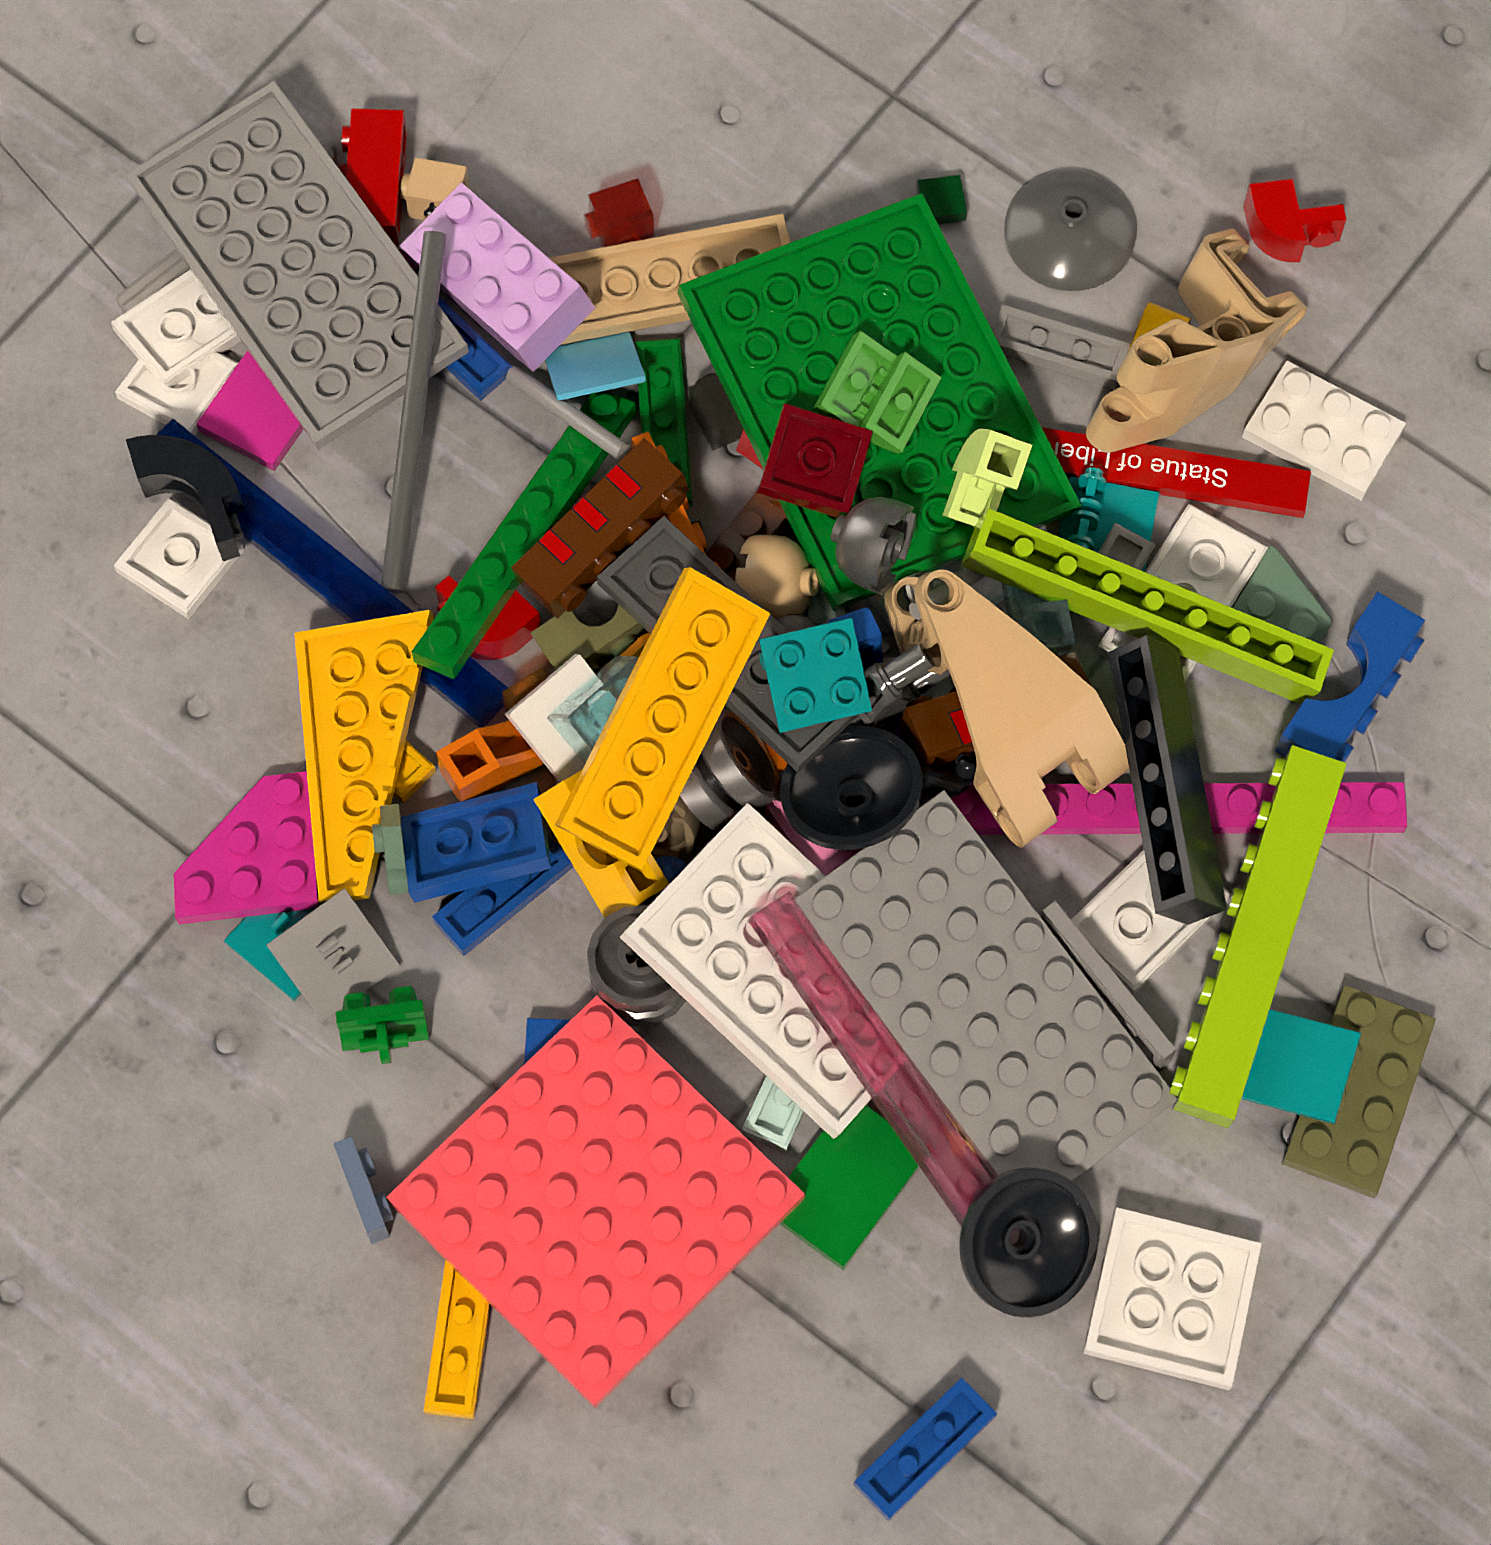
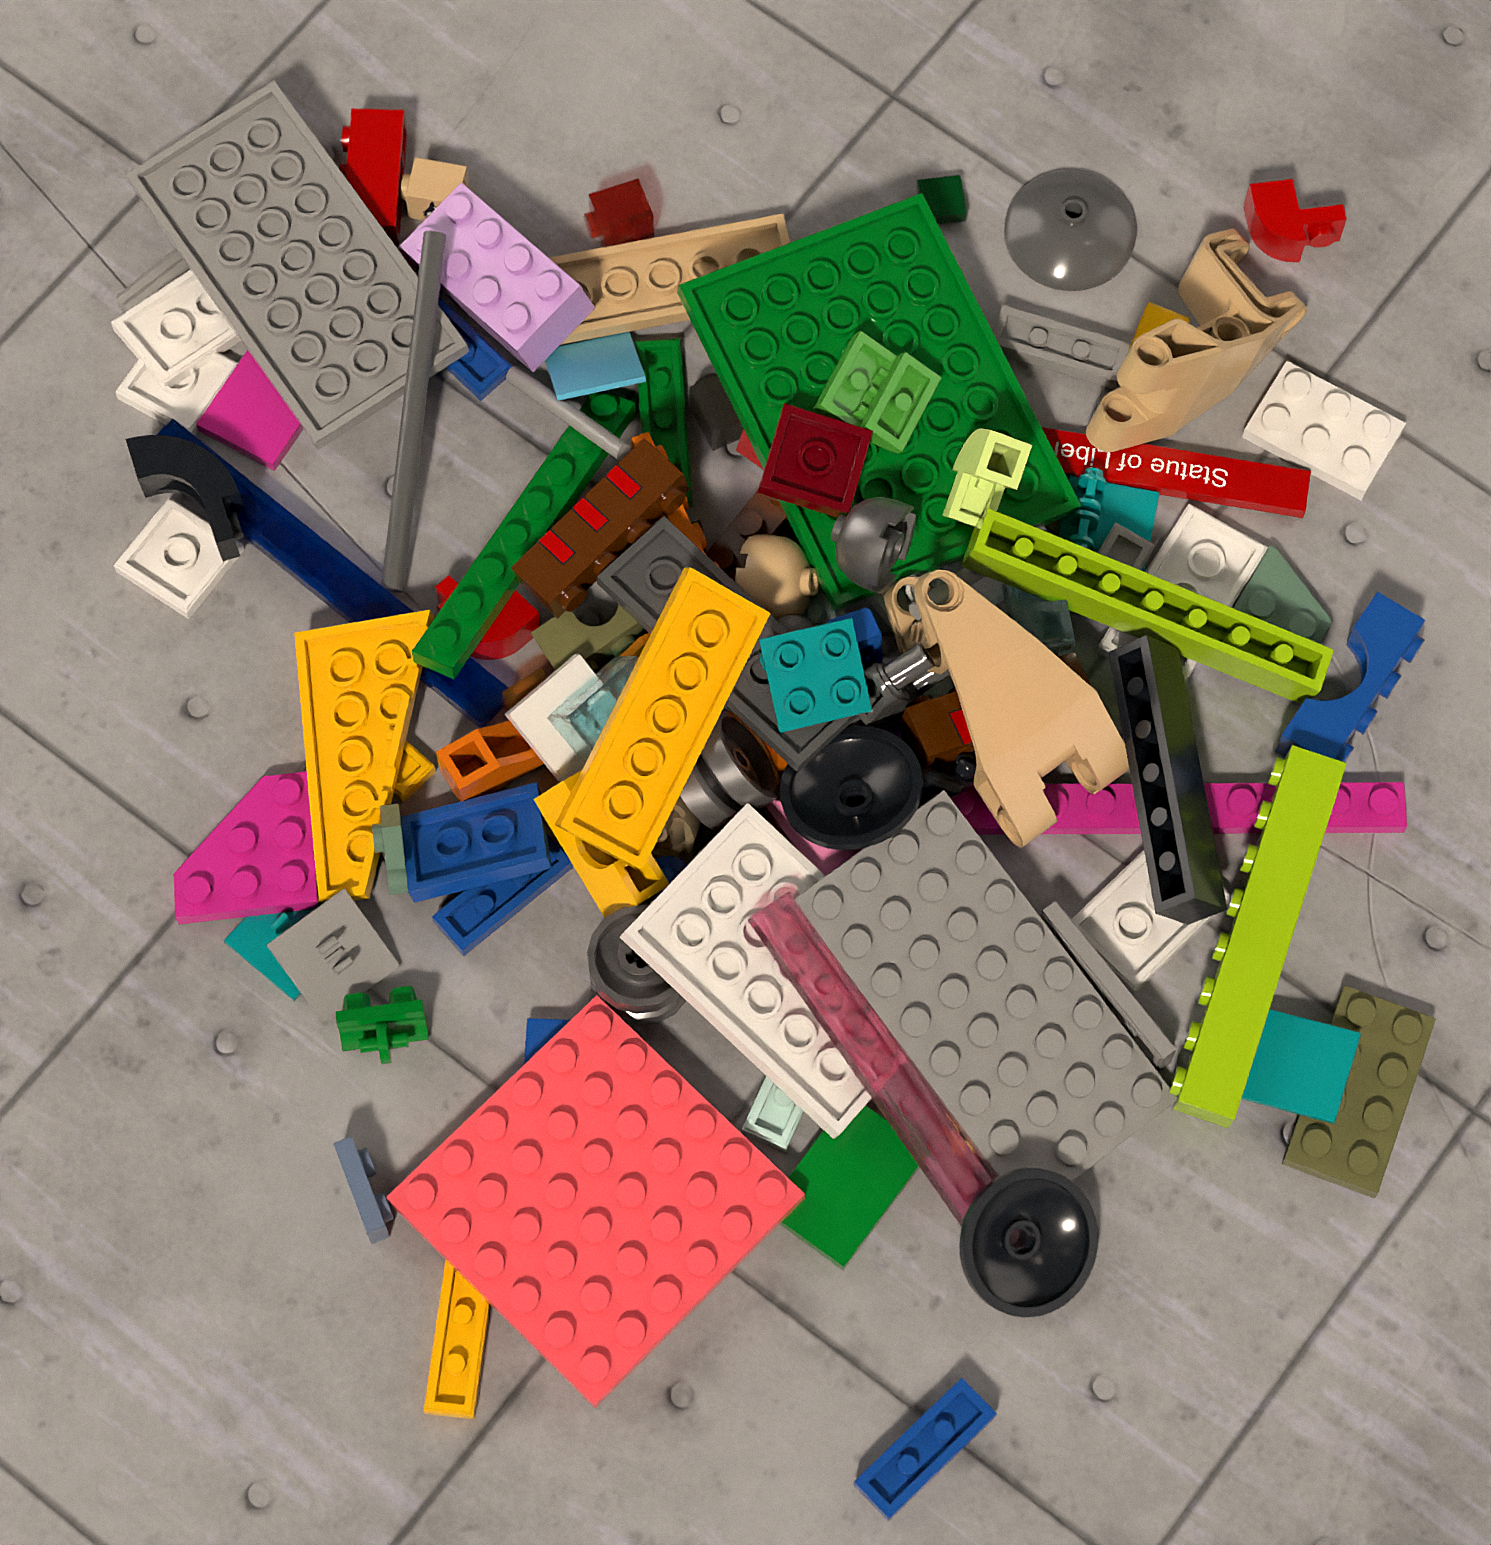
(1172, 1298): white plate -> none

